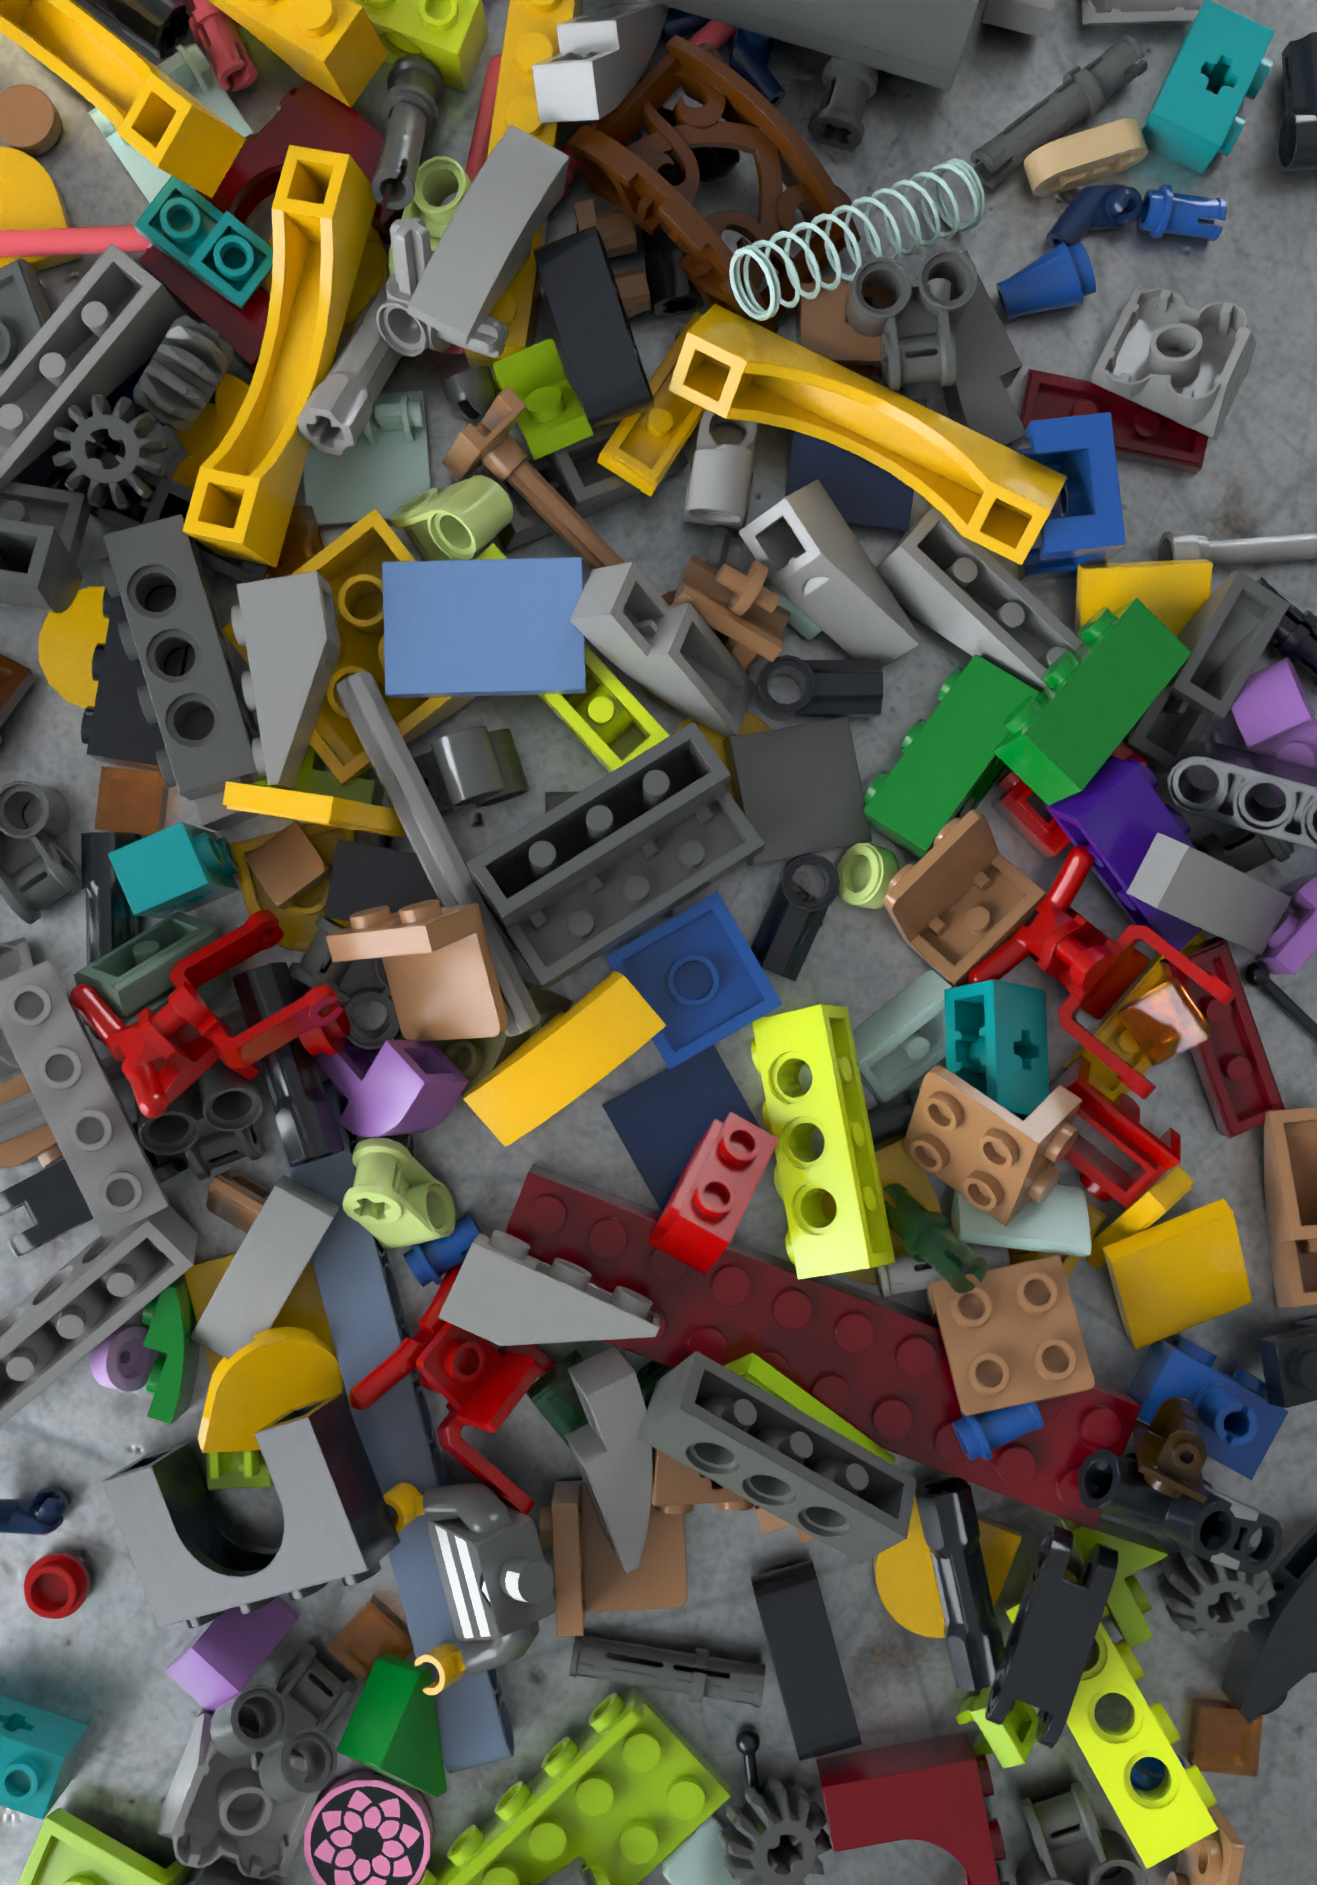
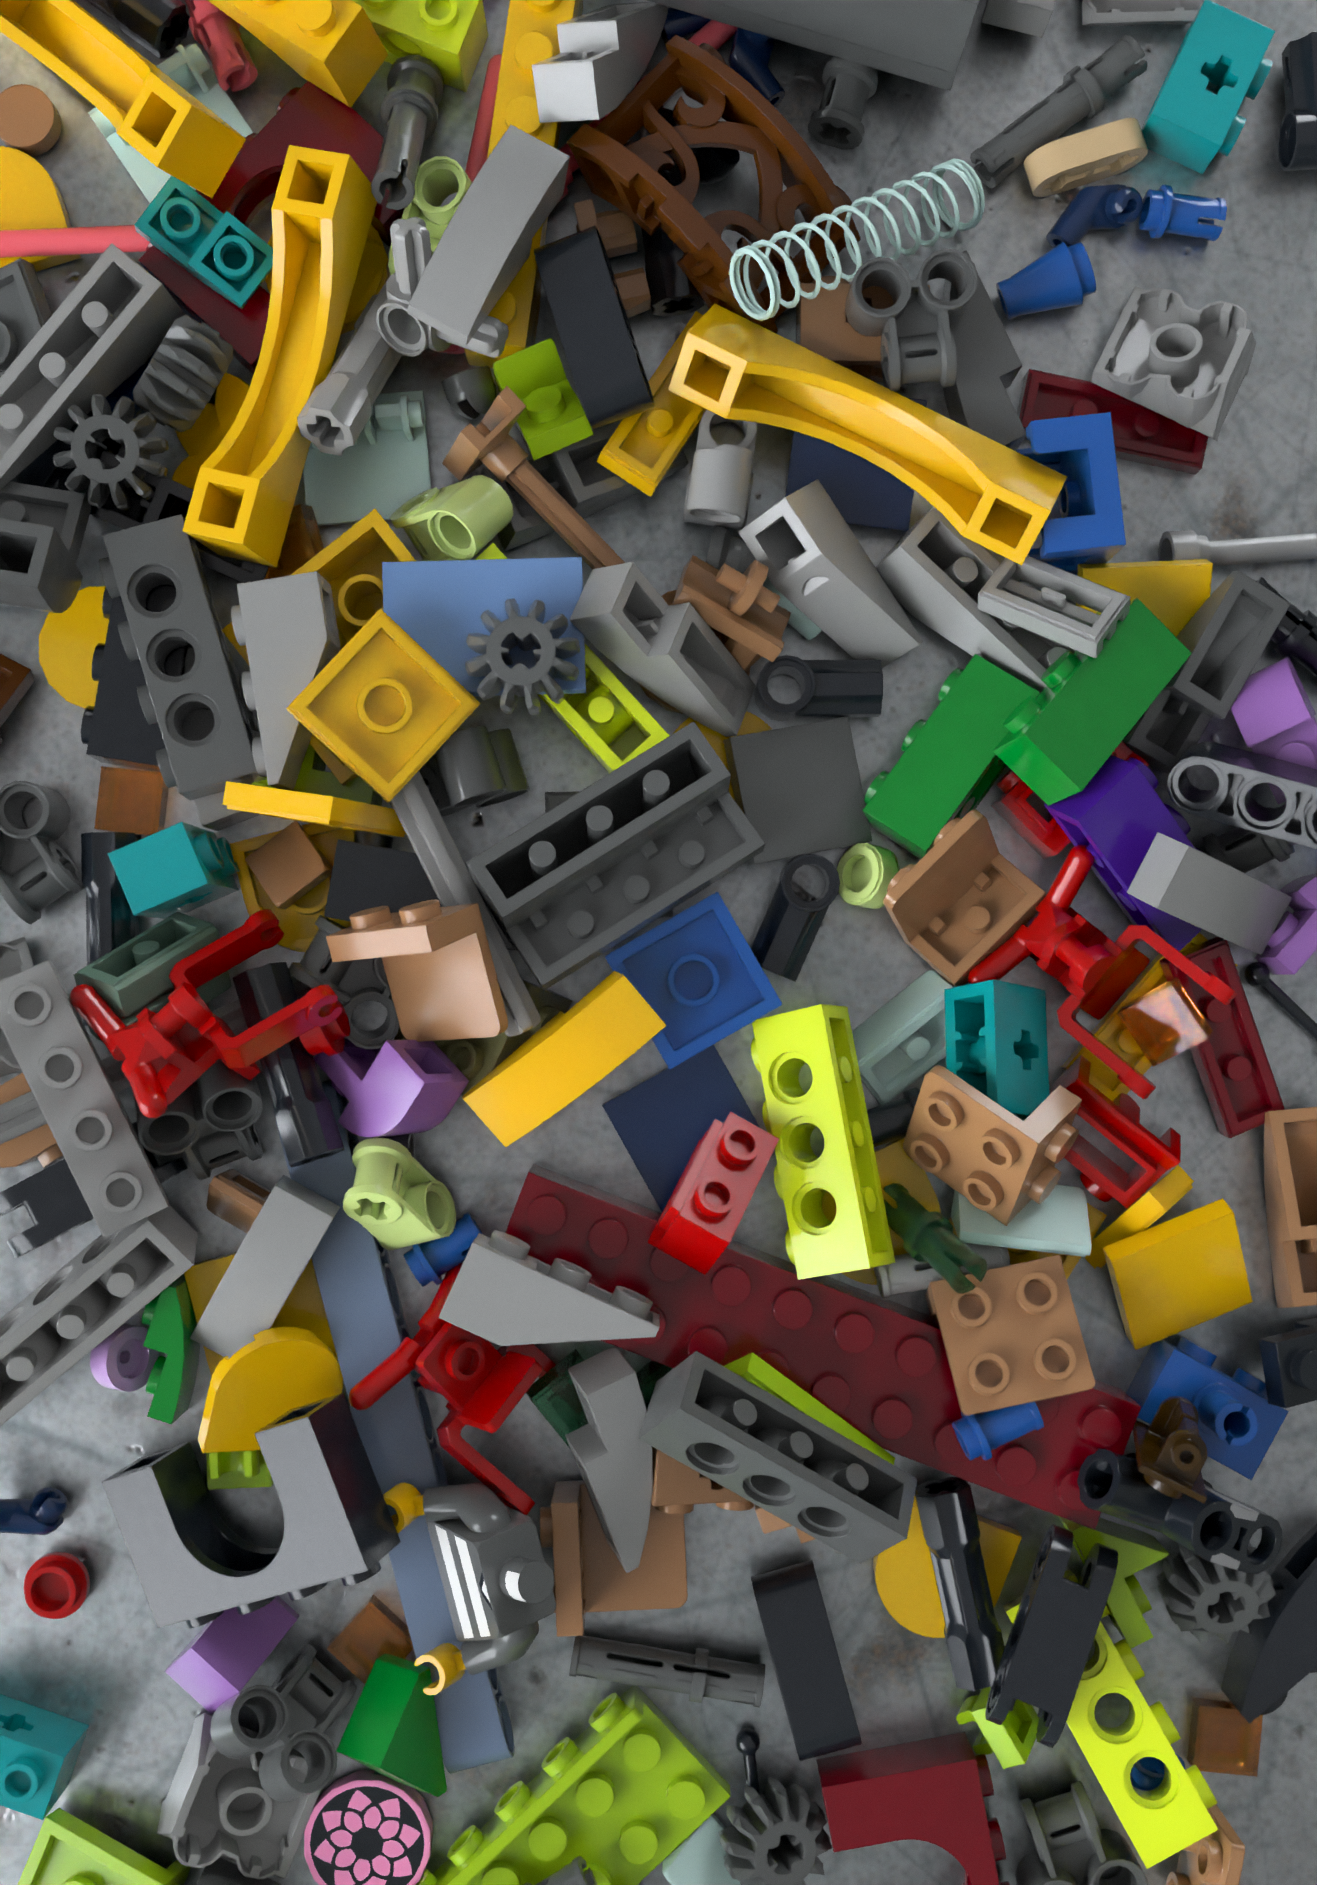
(383, 705): none -> yellow tile
(525, 634): none -> dark grey gear
(1047, 610): none -> light grey tile

